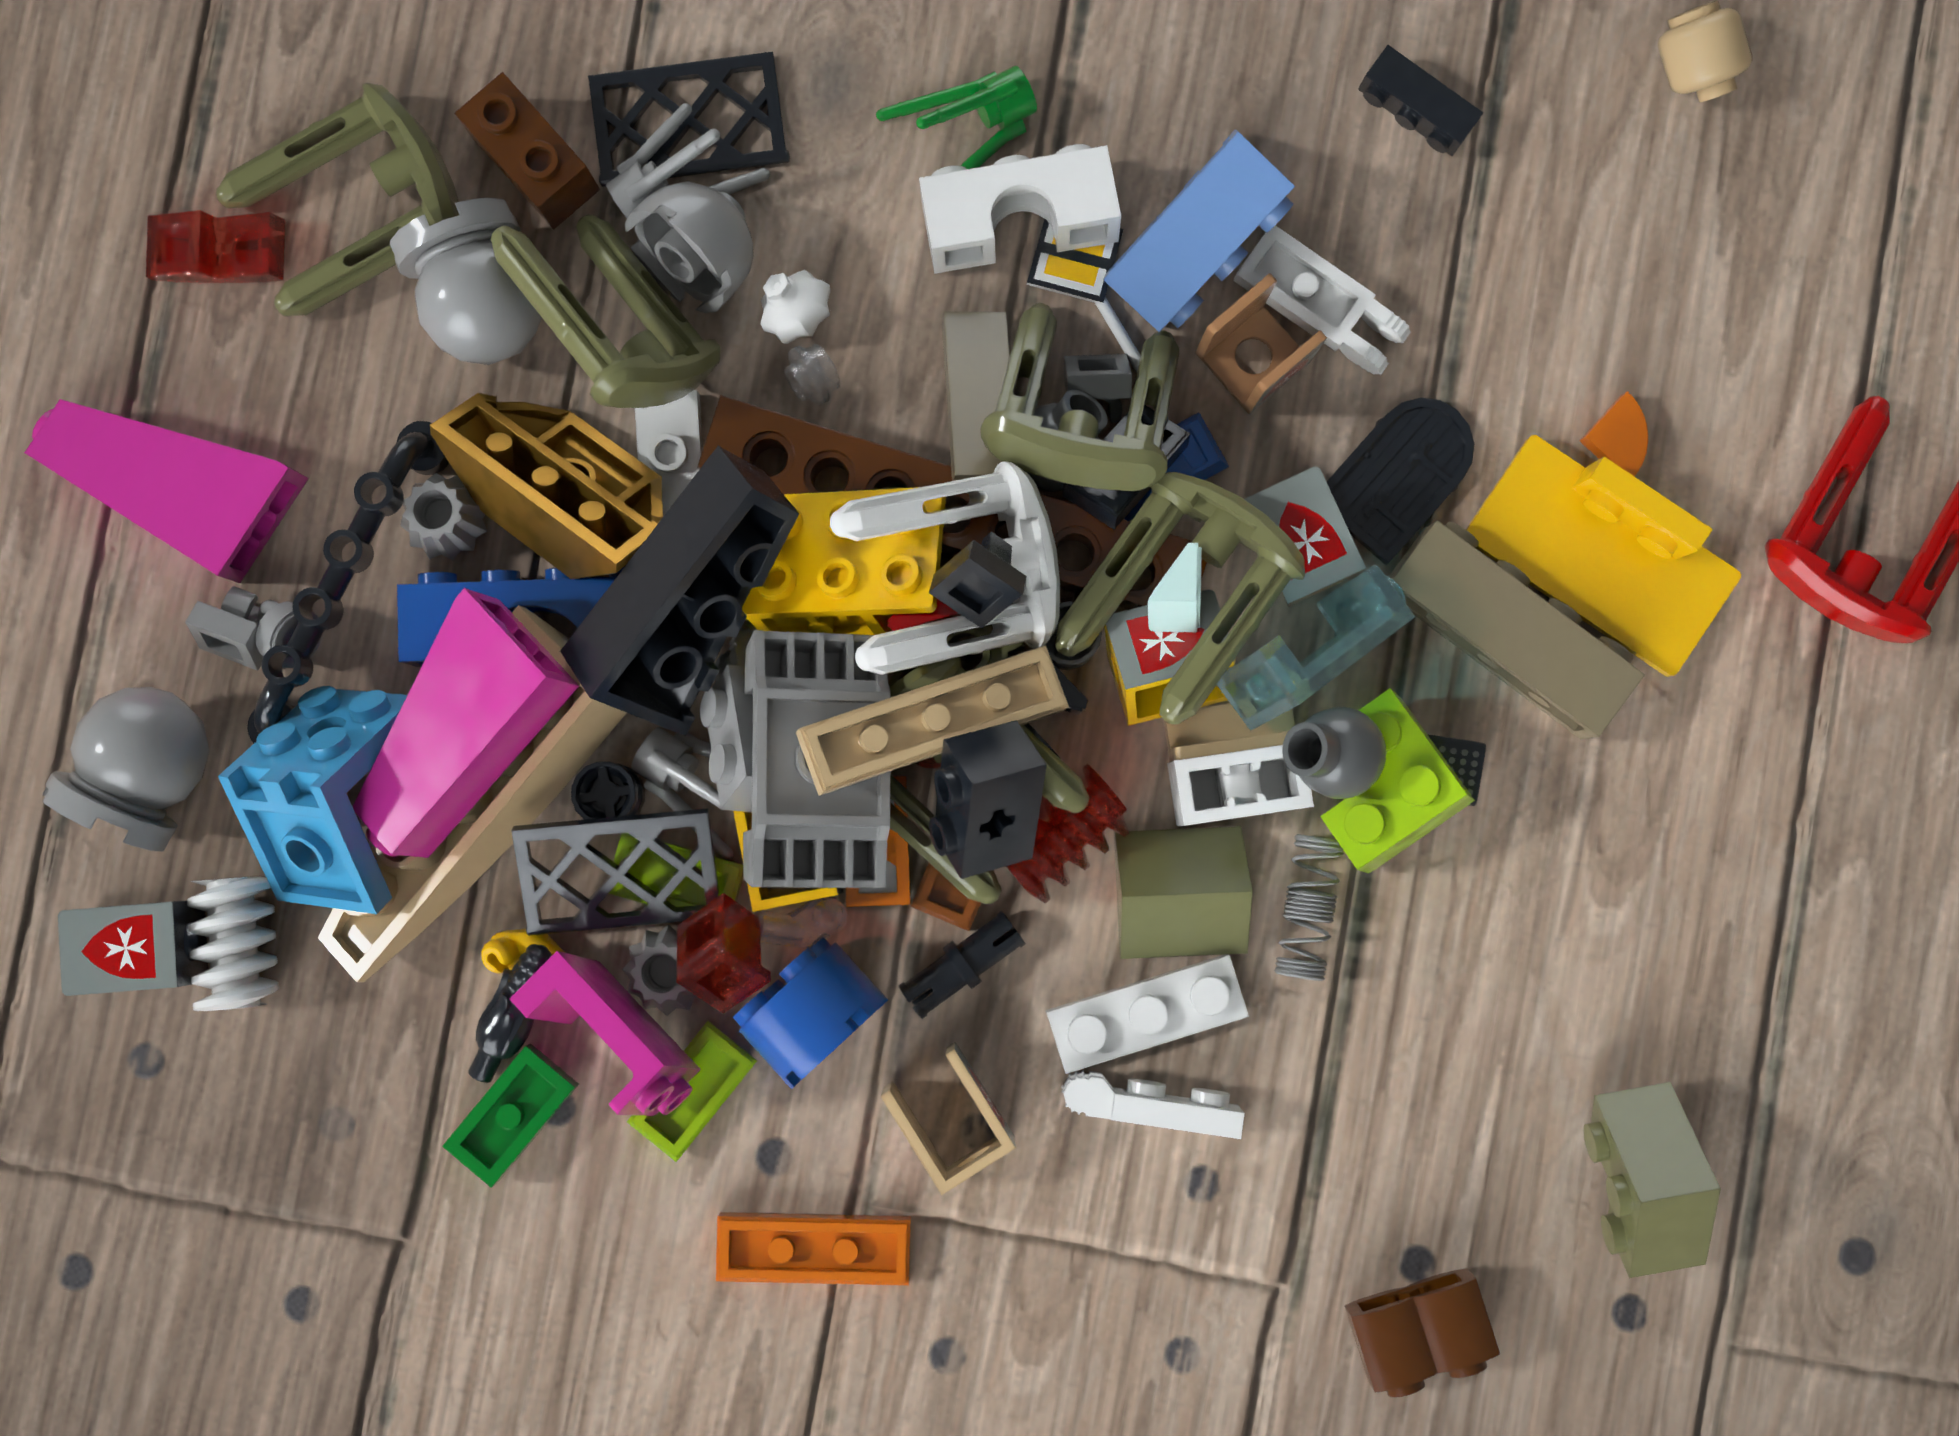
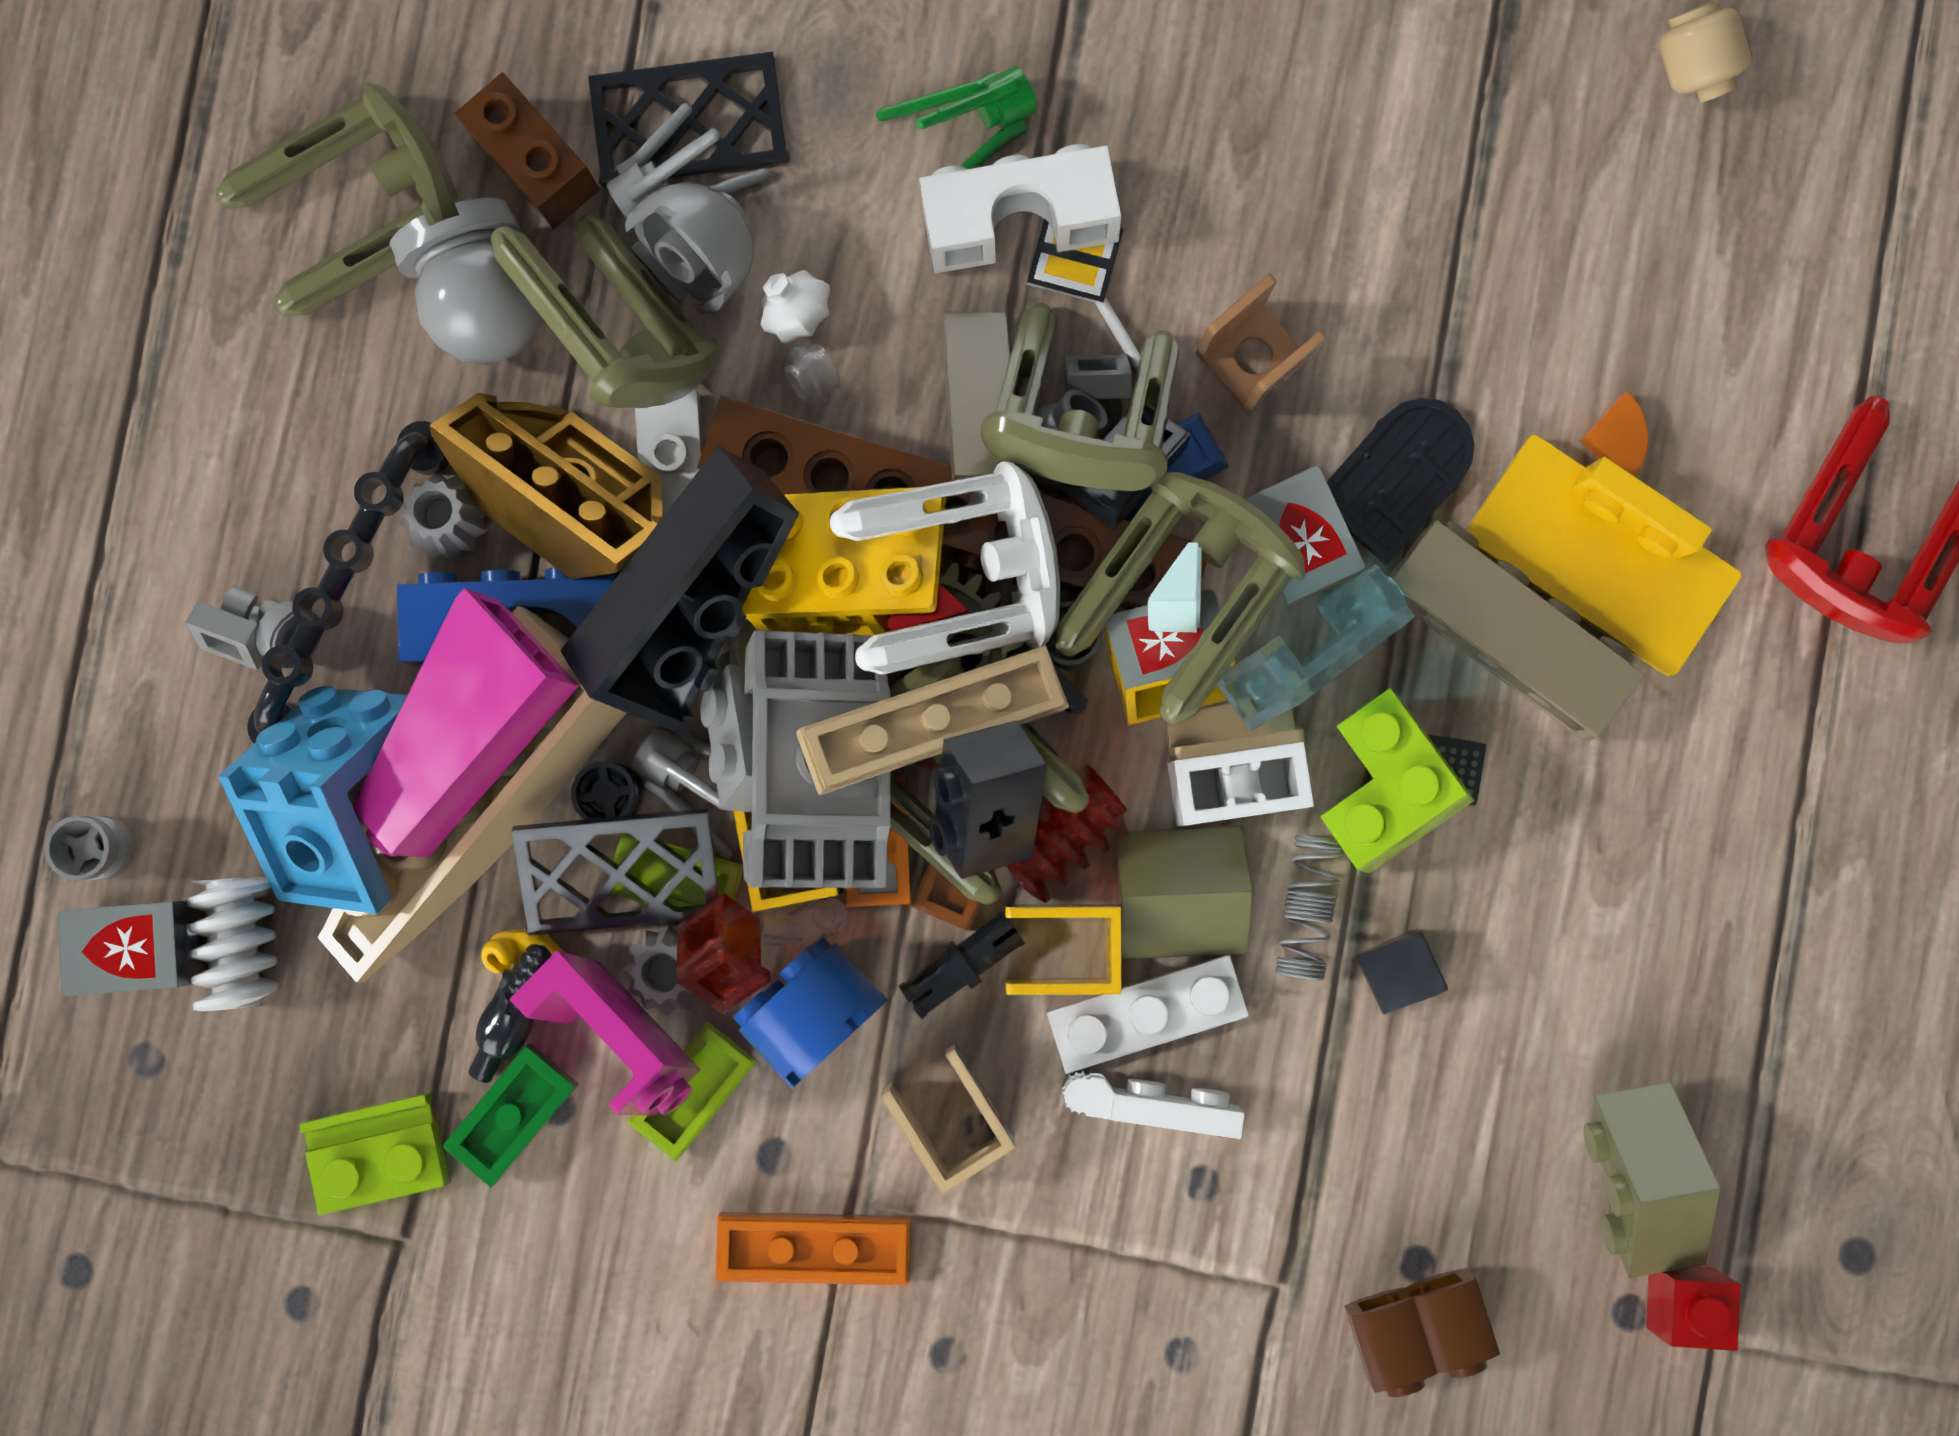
(75, 844): none -> light grey wheel
(131, 763): light grey tile -> none
(182, 489): dark pink slope -> none
(215, 249): clear red slope -> none
(374, 1153): none -> lime plate
(979, 580): black tile -> none
(1073, 986): none -> yellow piece
(1201, 233): medium blue wedge -> none
(1321, 298): white hinge -> none
(1336, 752): dark grey piece -> none
(1402, 971): none -> black slope
(1419, 101): black piece -> none
(1694, 1308): none -> red brick

